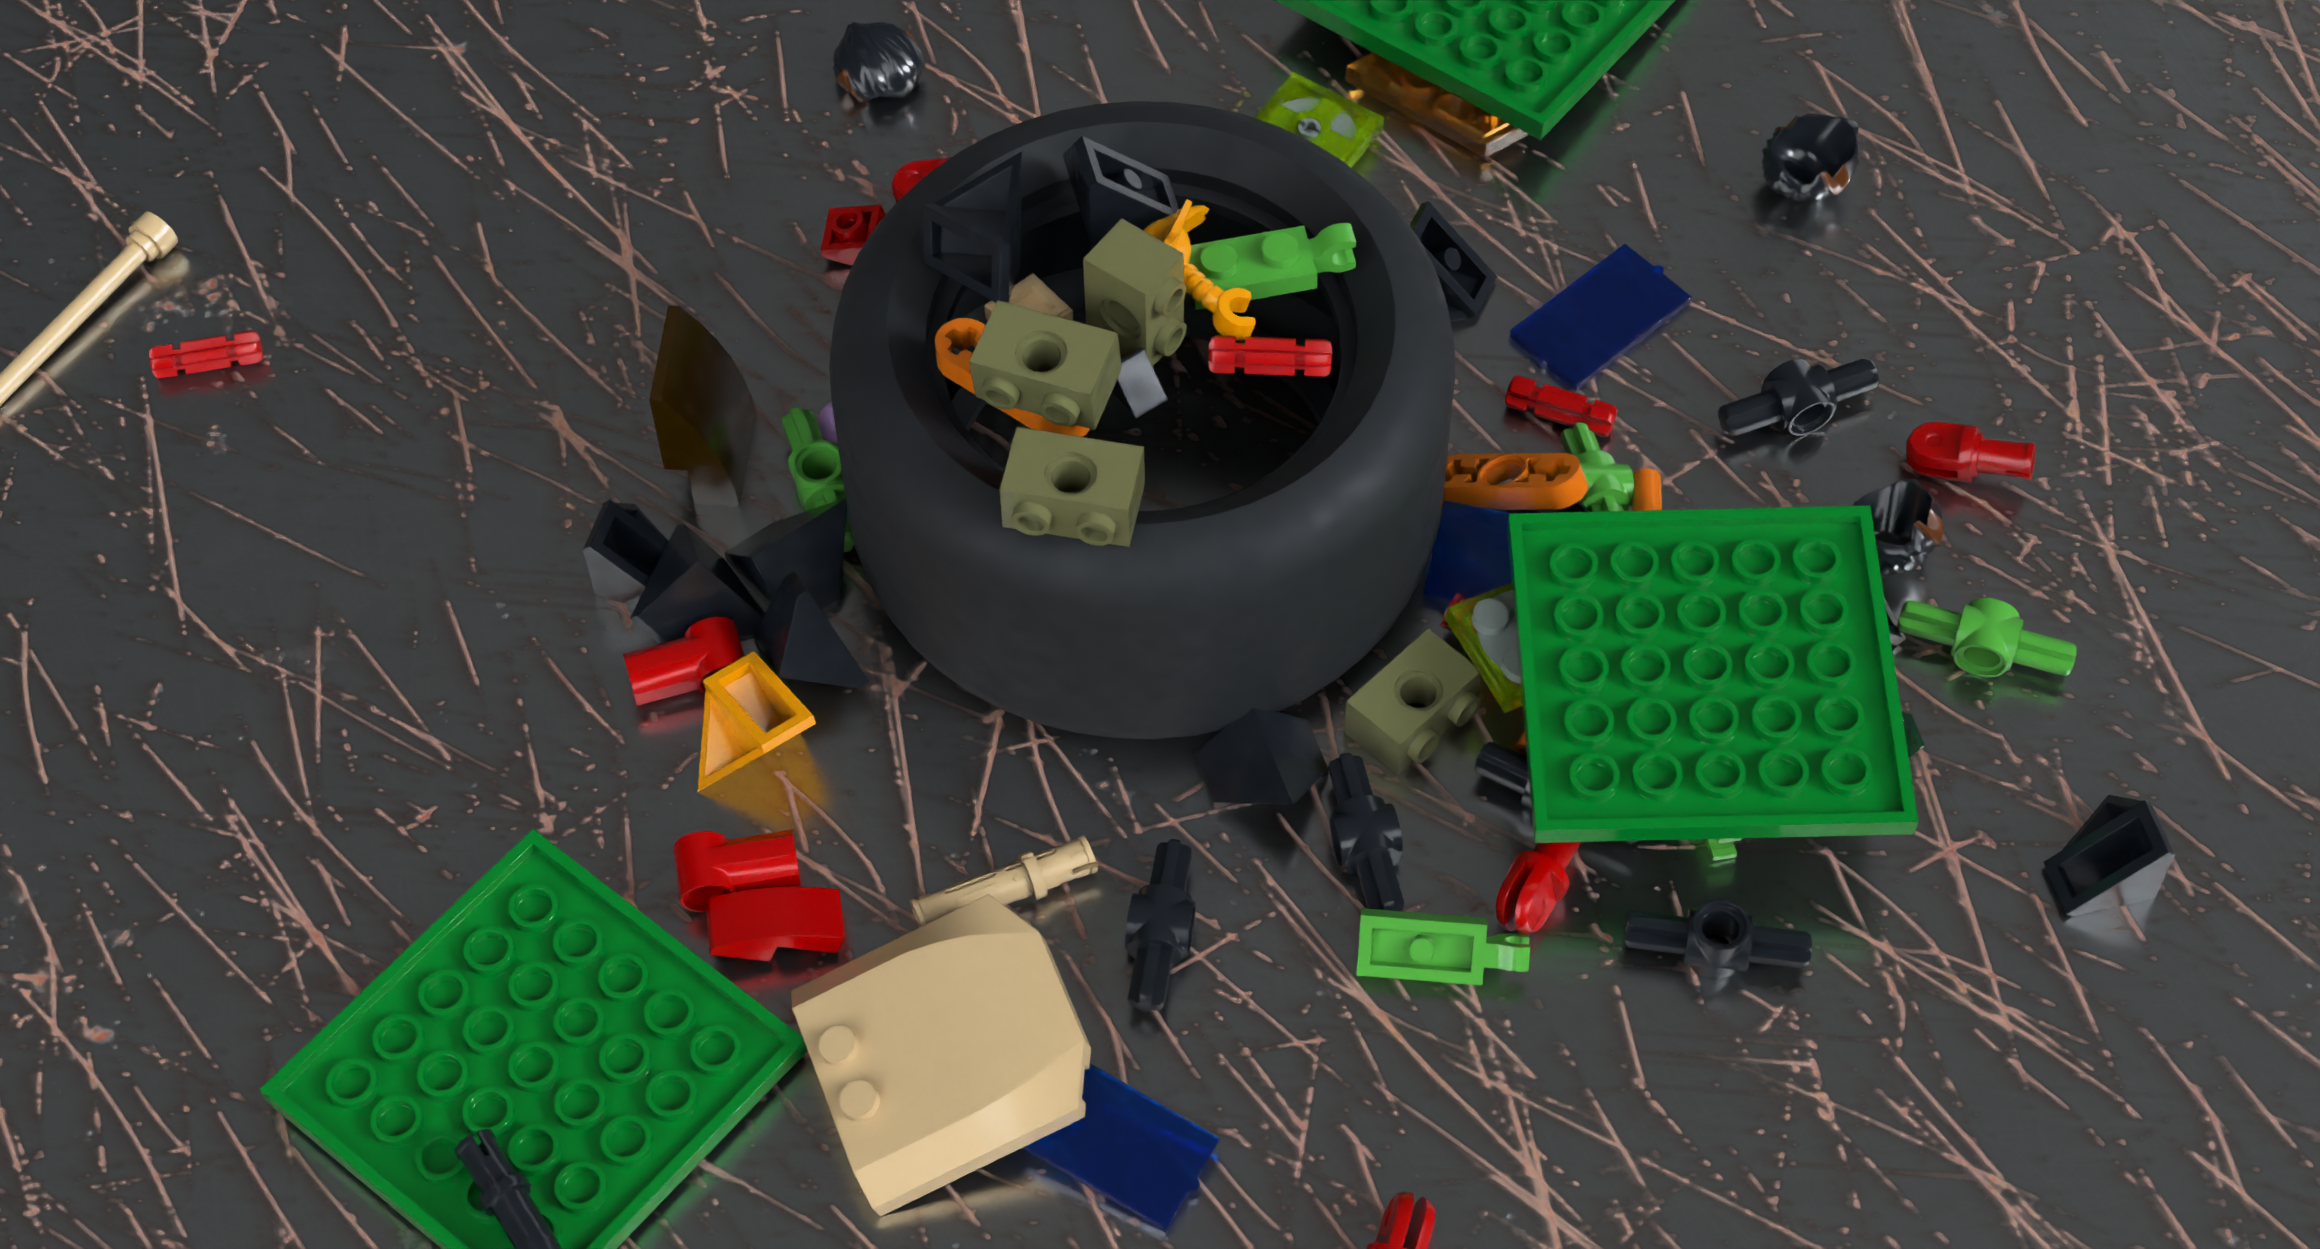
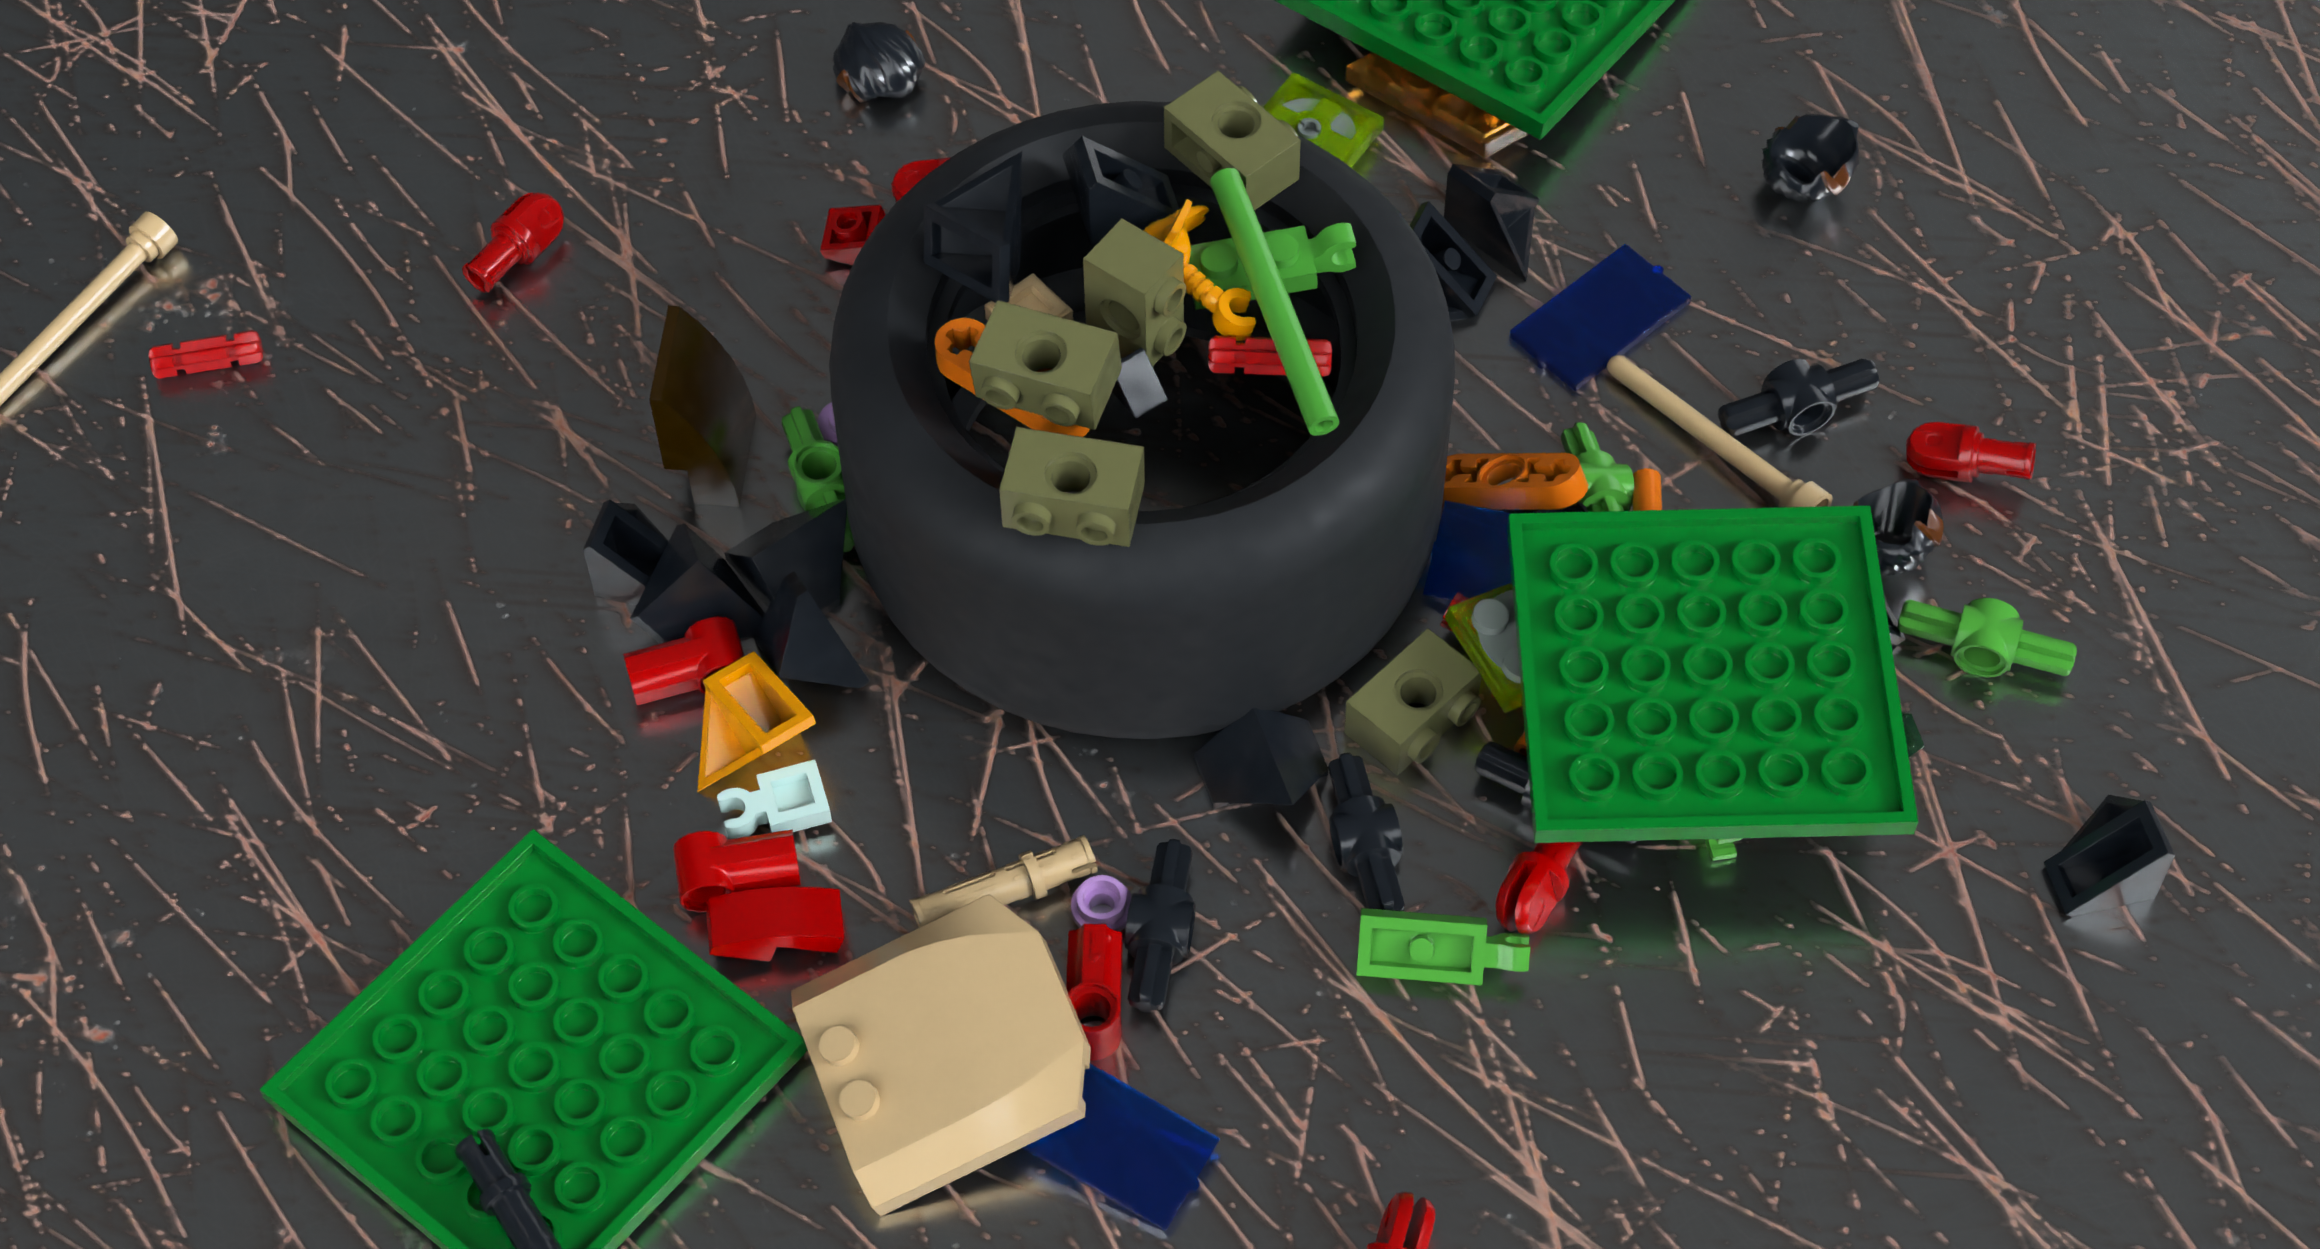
(517, 237): none -> red arm
(785, 799): none -> light aqua plate
(1095, 984): none -> red piece
(1101, 890): none -> lavender plate
(1226, 128): none -> olive brick
(1274, 302): none -> bright green piece
(1492, 214): none -> black slope
(1560, 405): red axle -> none
(1724, 919): black axle -> none
(1753, 466): none -> tan piece

